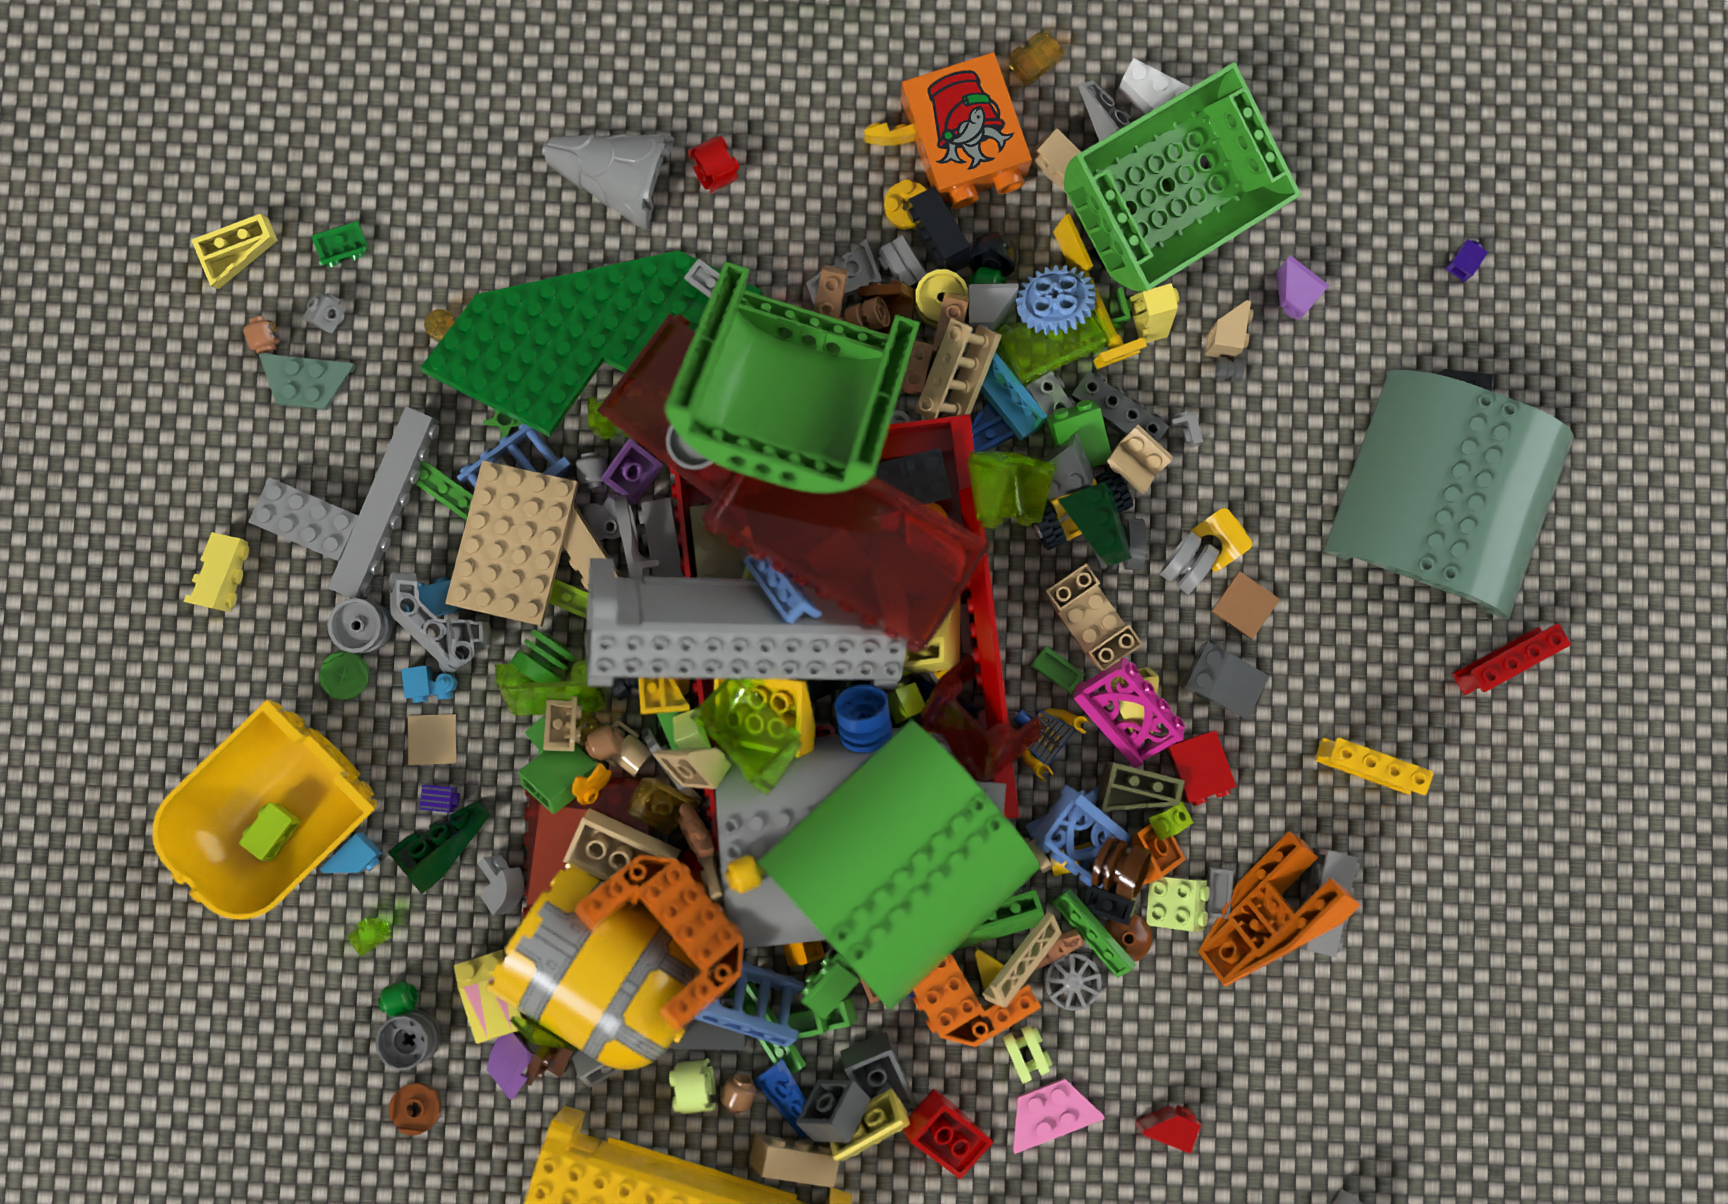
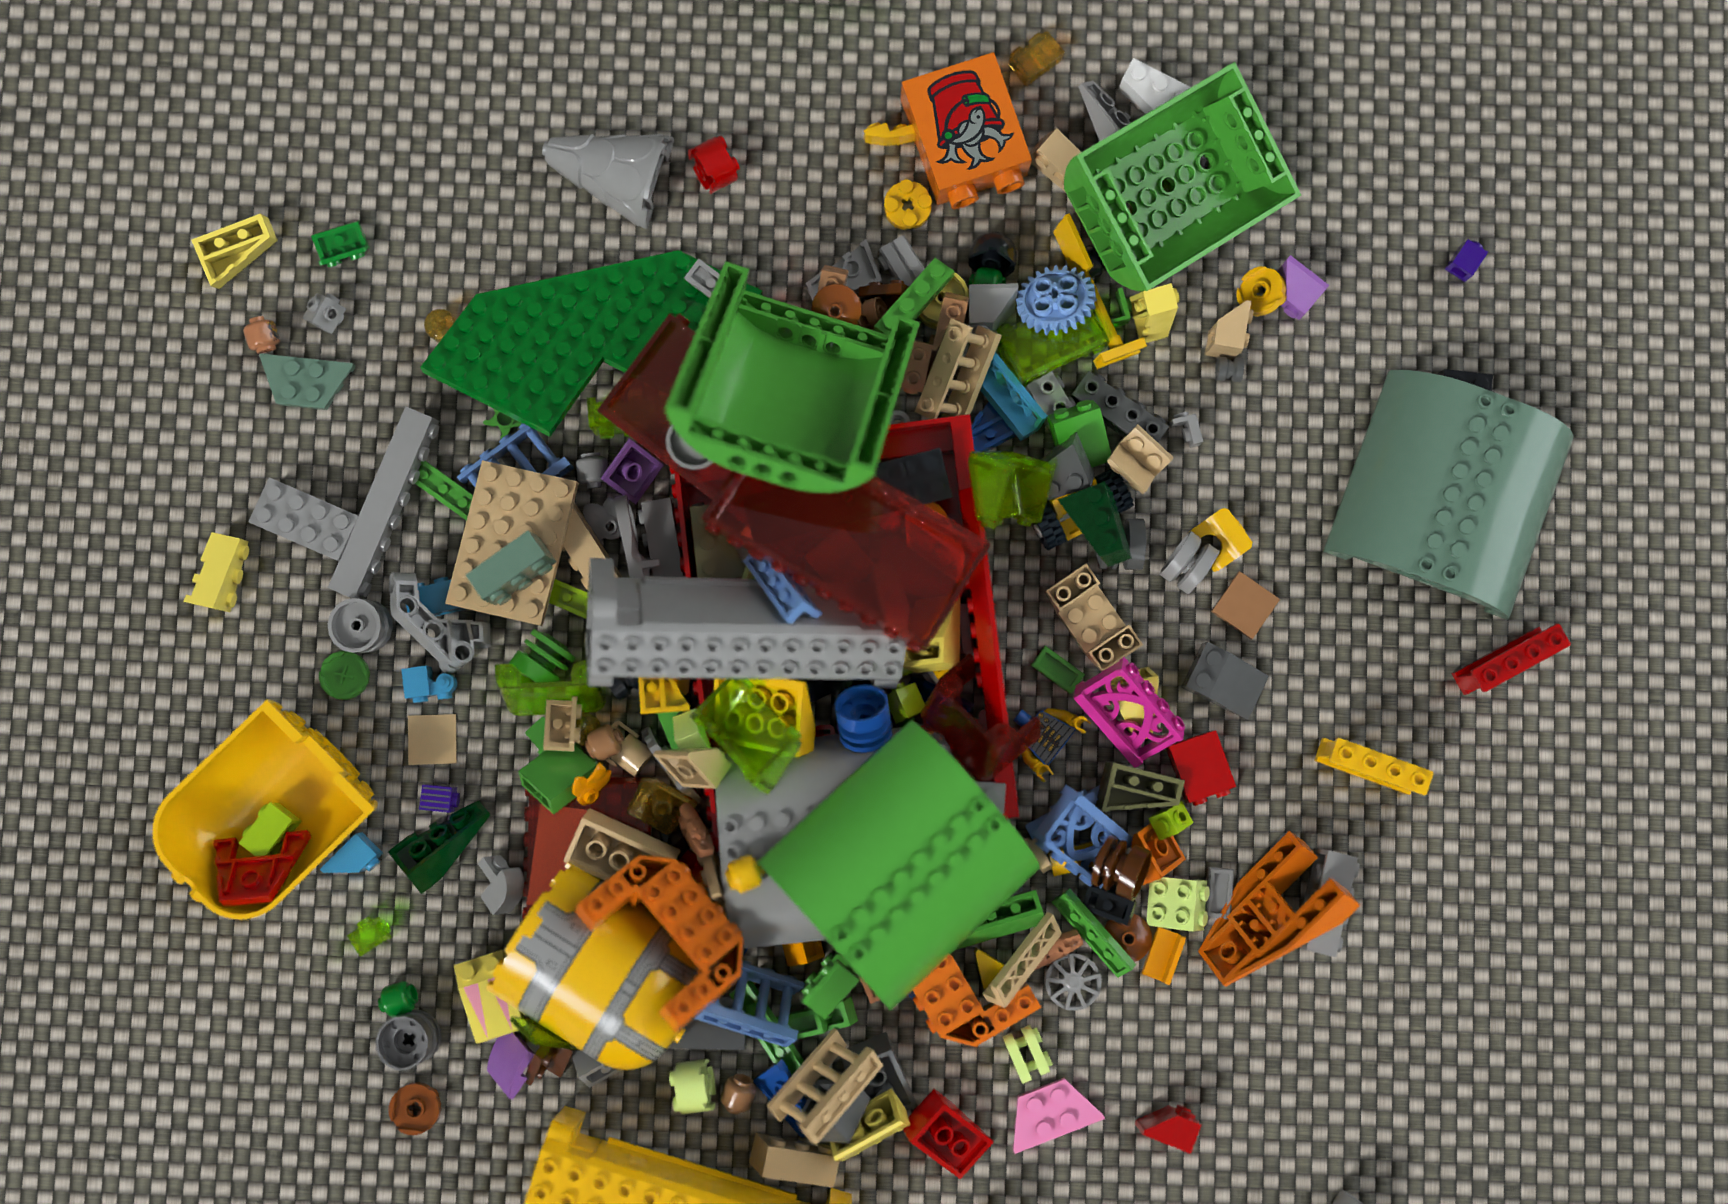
(258, 877): none -> red wing
(511, 569): none -> sand green brick
(840, 1095): none -> tan fence
(841, 297): none -> dark orange dish
(917, 295): none -> bright green plate
(939, 230): black wedge -> none
(1163, 955): none -> light orange panel
(1273, 296): none -> yellow plate

